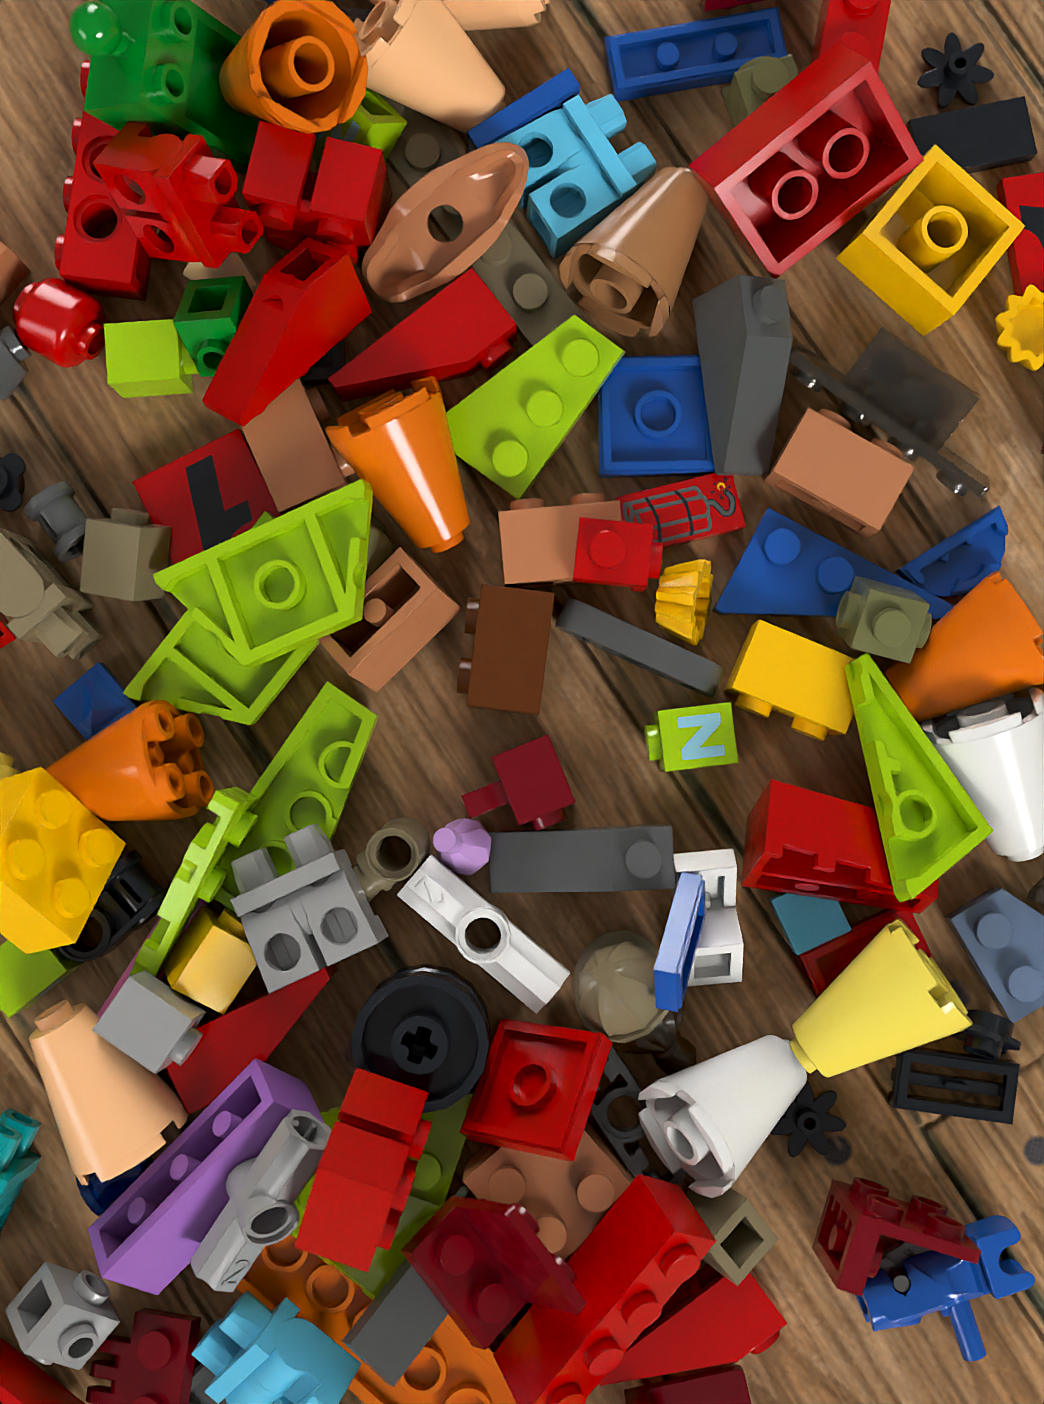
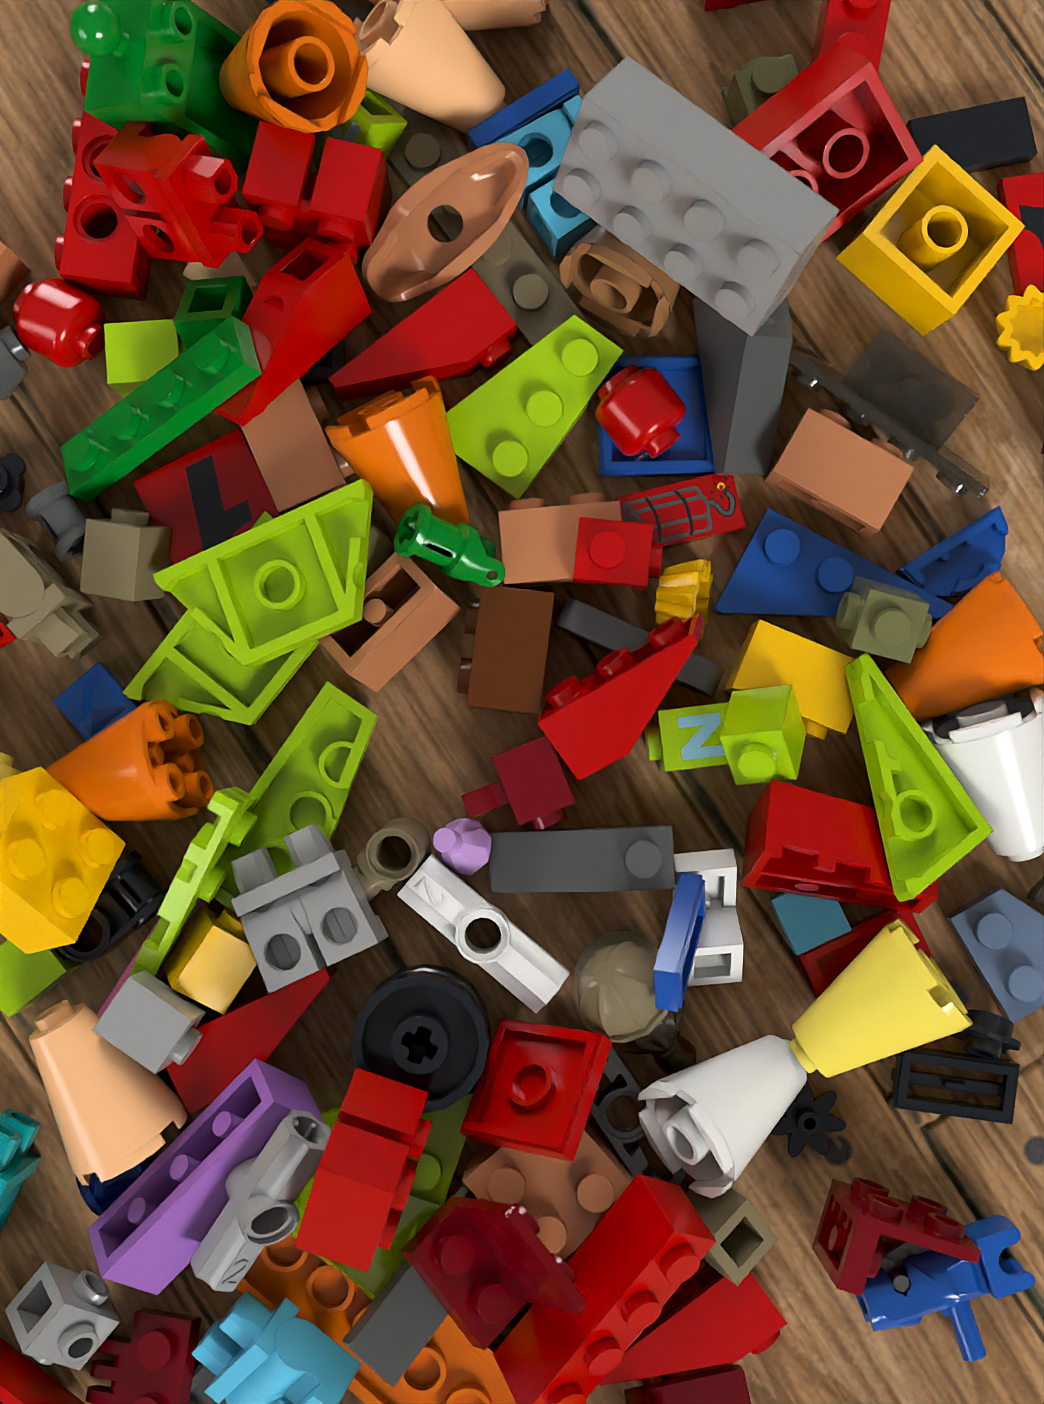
(161, 409): none -> green plate
(454, 548): none -> green piece
(606, 712): none -> red slope
(640, 411): none -> red head
(690, 53): blue tile -> none
(690, 195): none -> light grey brick
(763, 735): none -> lime brick
(954, 71): black plant -> none

